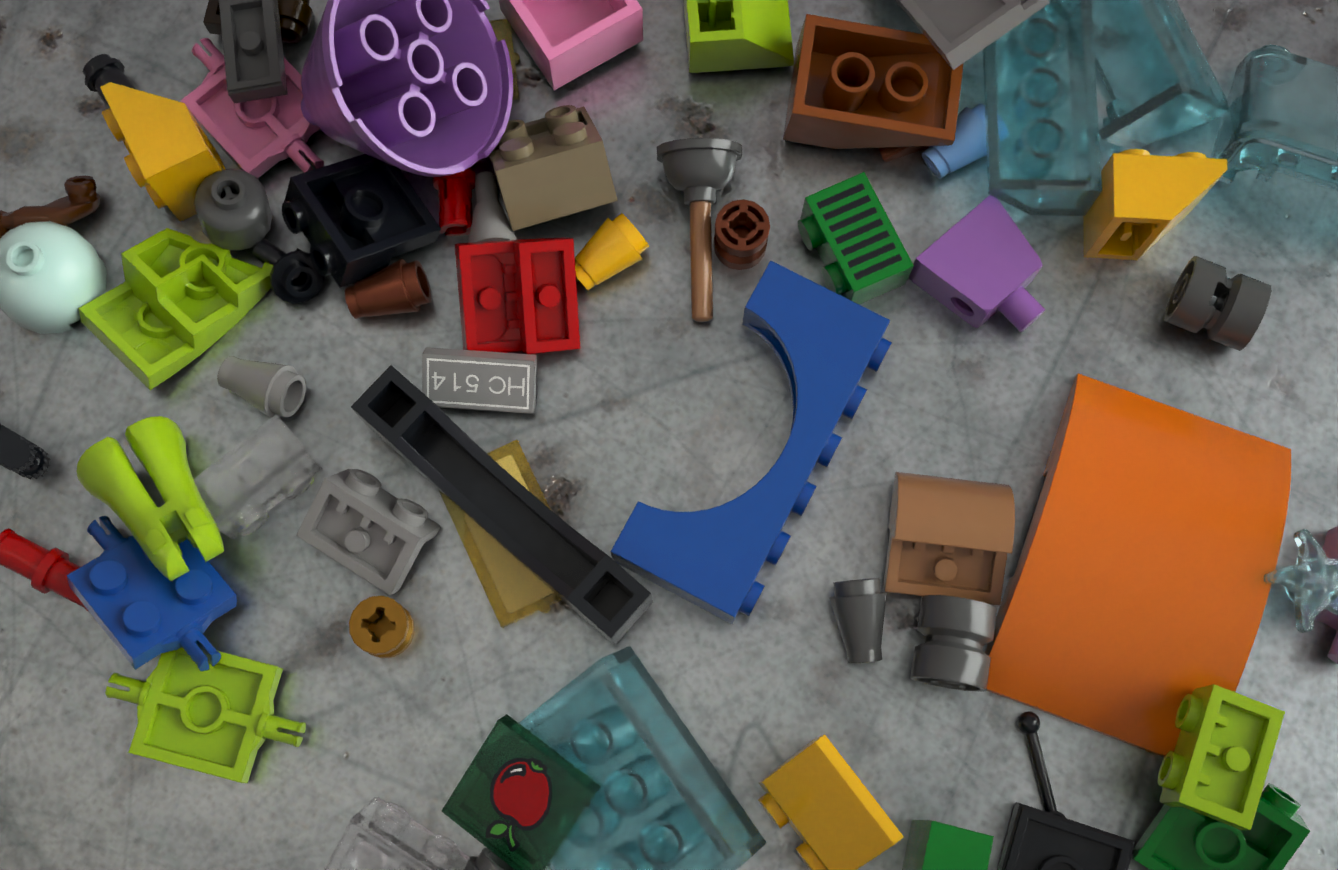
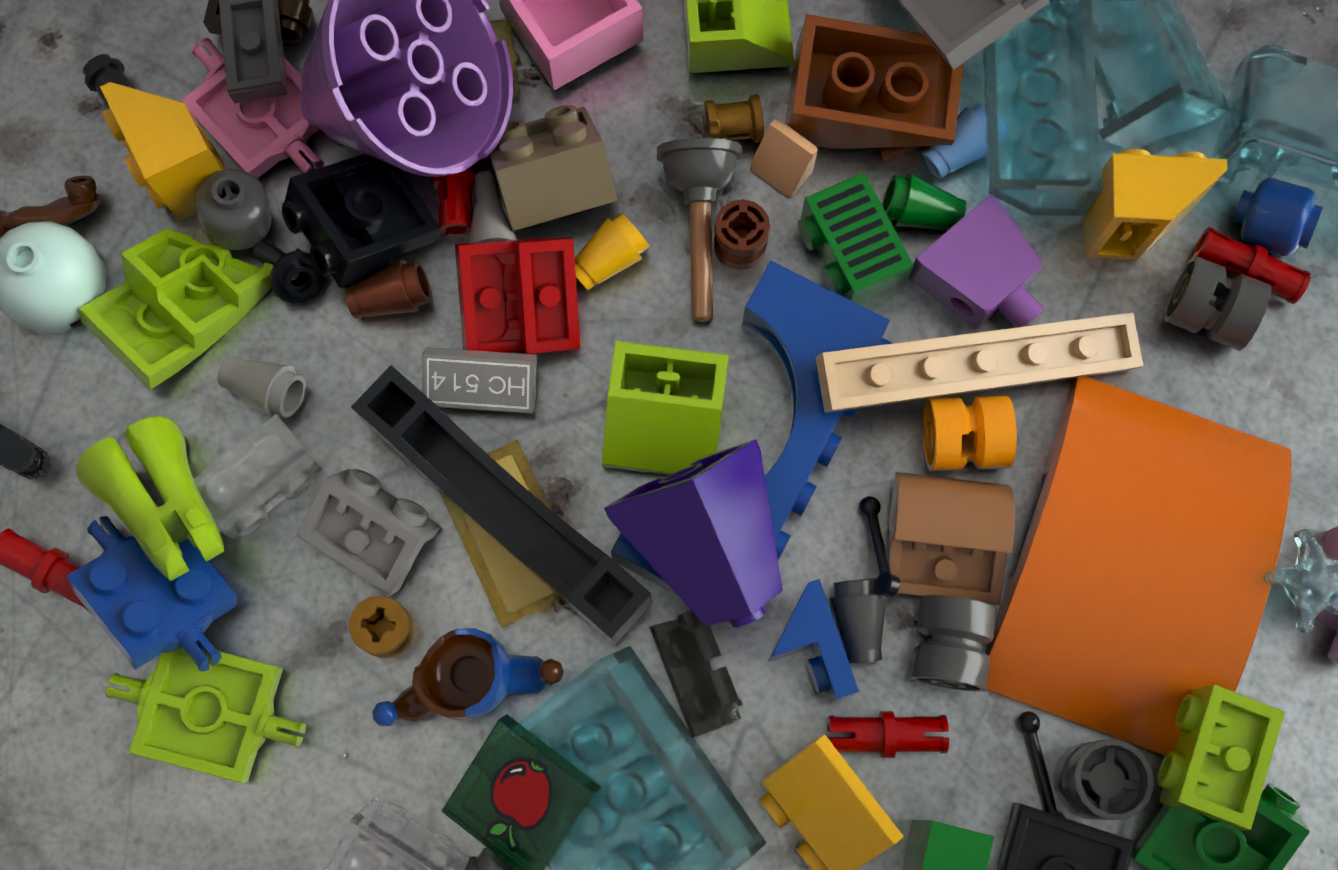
(467, 678): none -> reddish brown piece
(662, 407): none -> lime slope
(704, 695): none -> clear smoke hinge
(708, 534): none -> dark purple slope
(735, 119): none -> pearl gold bush
(784, 158): none -> light nougat slope
(814, 627): none -> blue slope
(886, 583): none -> black hinge
(889, 734): none -> red pin
(920, 204): none -> green cone
(972, 432): none -> light orange wheel
(977, 362): none -> tan plate
(1104, 780): none -> dark grey wheel
(1253, 261): none -> red pin
(1278, 216): none -> blue head

